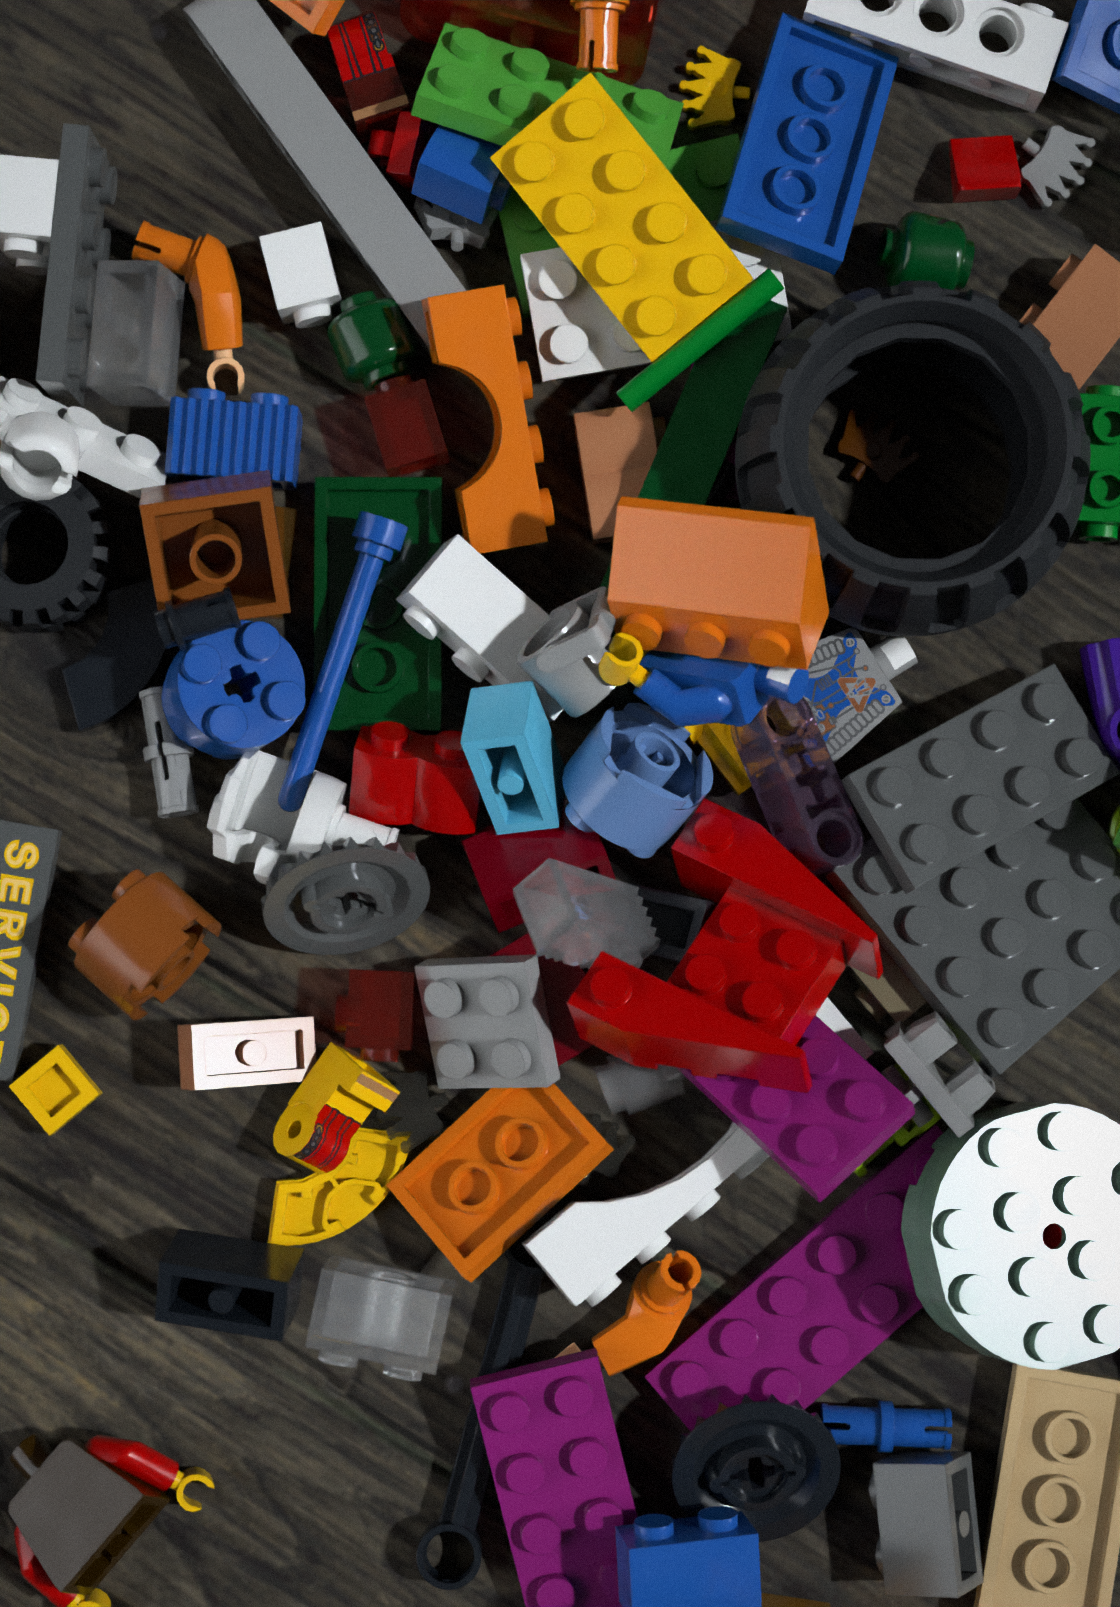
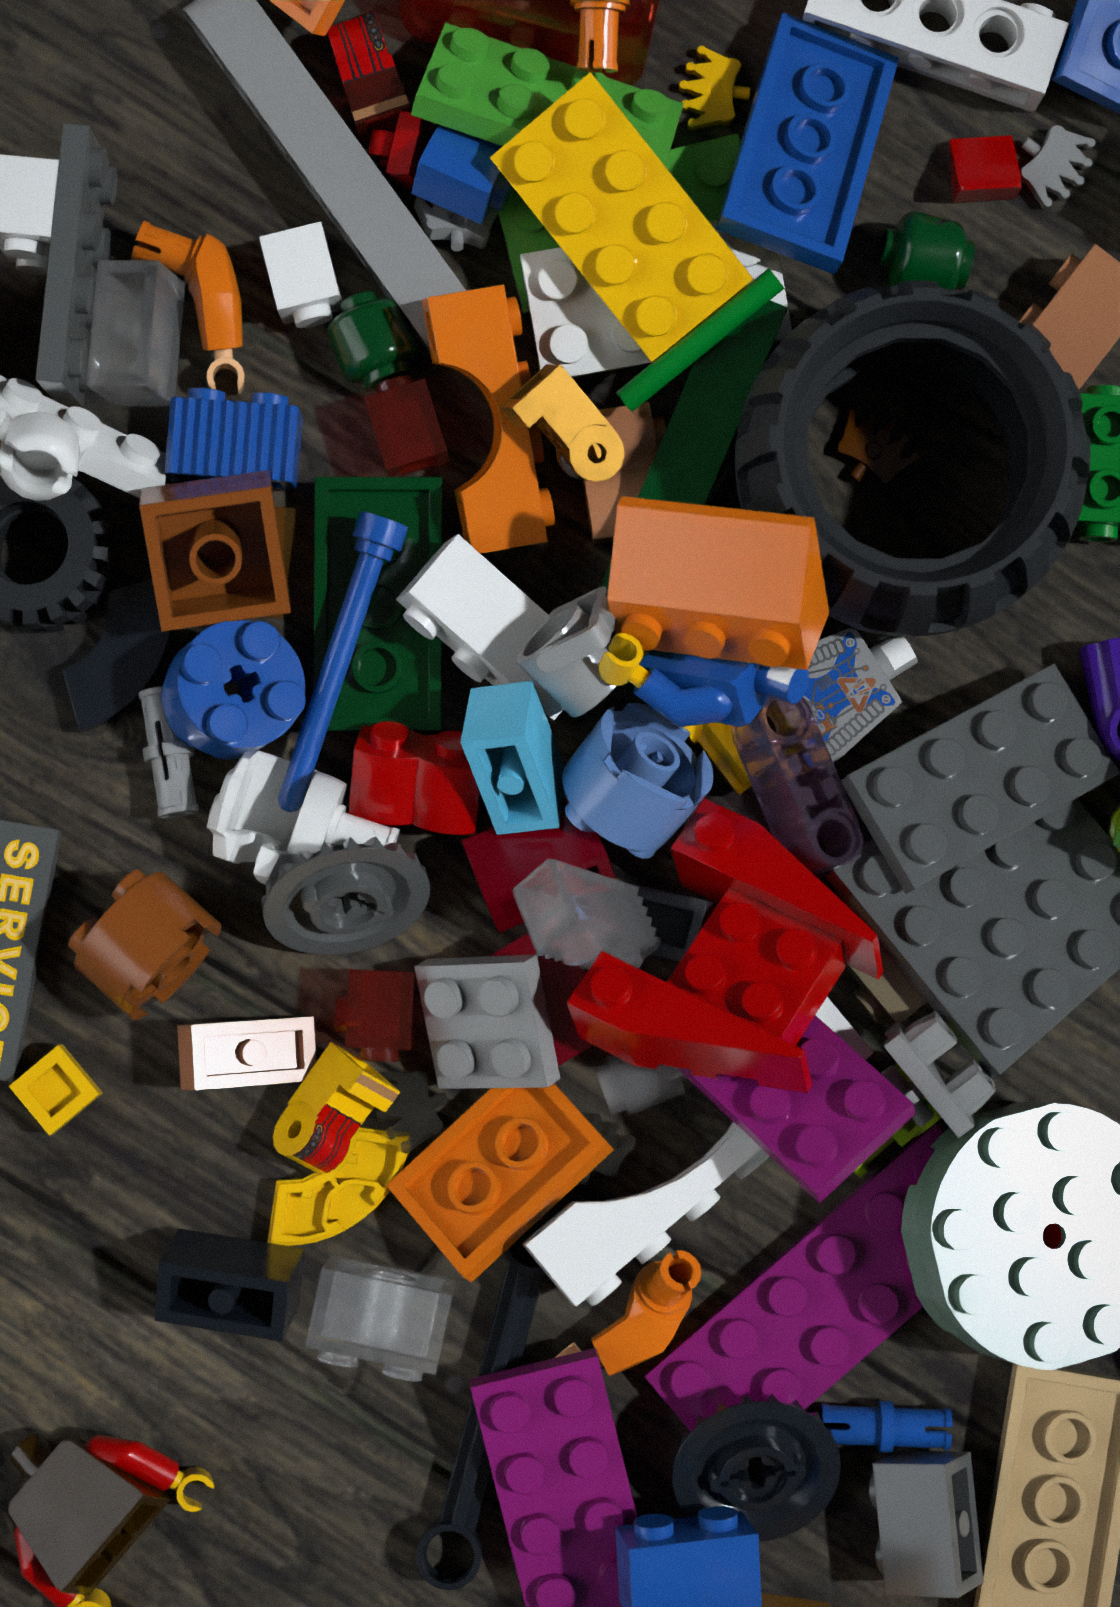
(196, 618): black pin -> none
(582, 436): none -> leg

